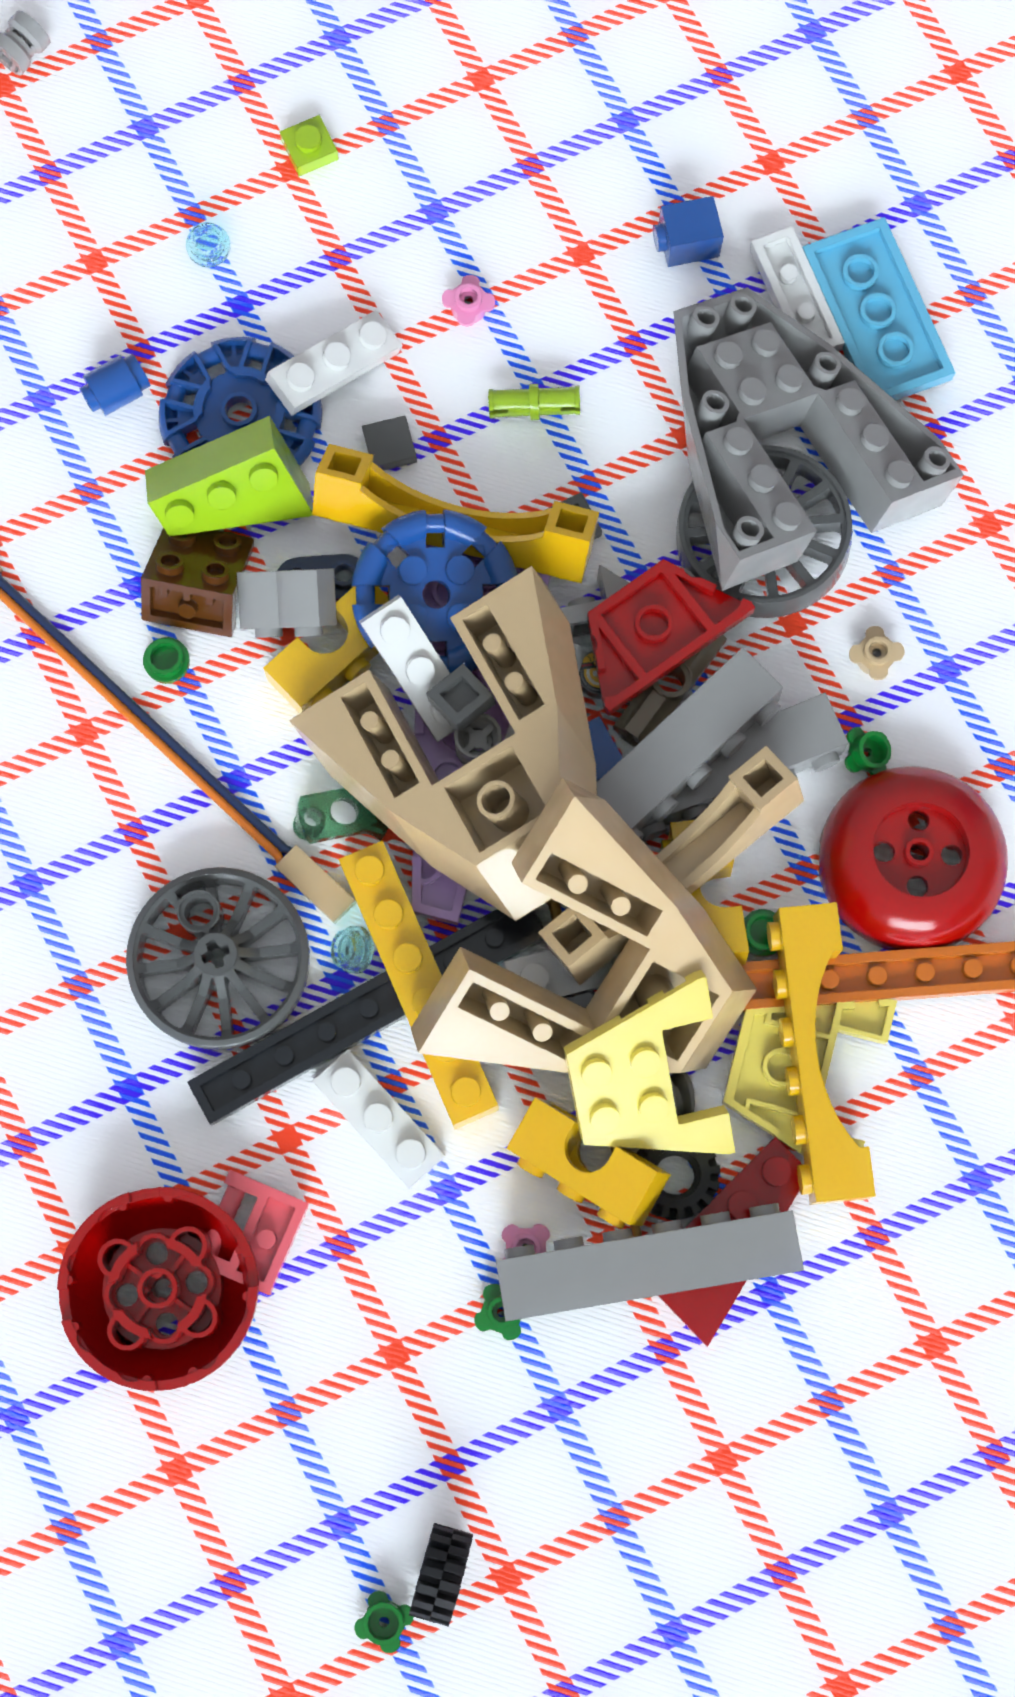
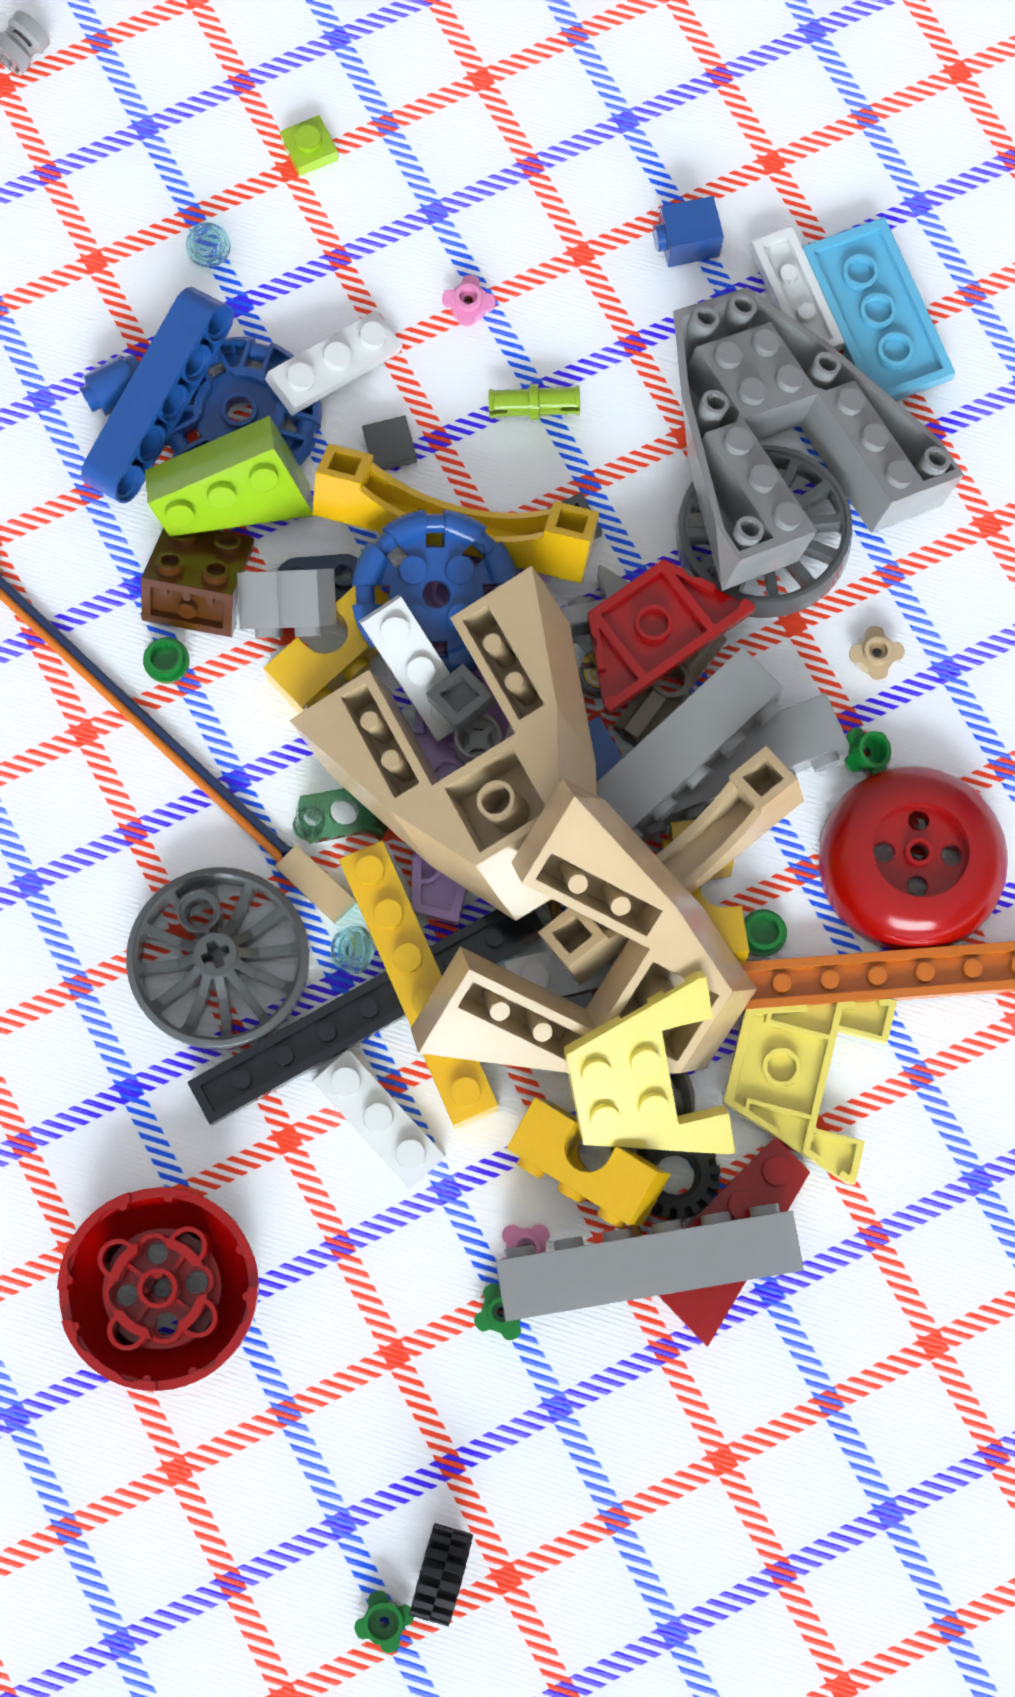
(157, 394): none -> blue beam
(268, 1229): coral plate -> none
(833, 1162): yellow arch -> none

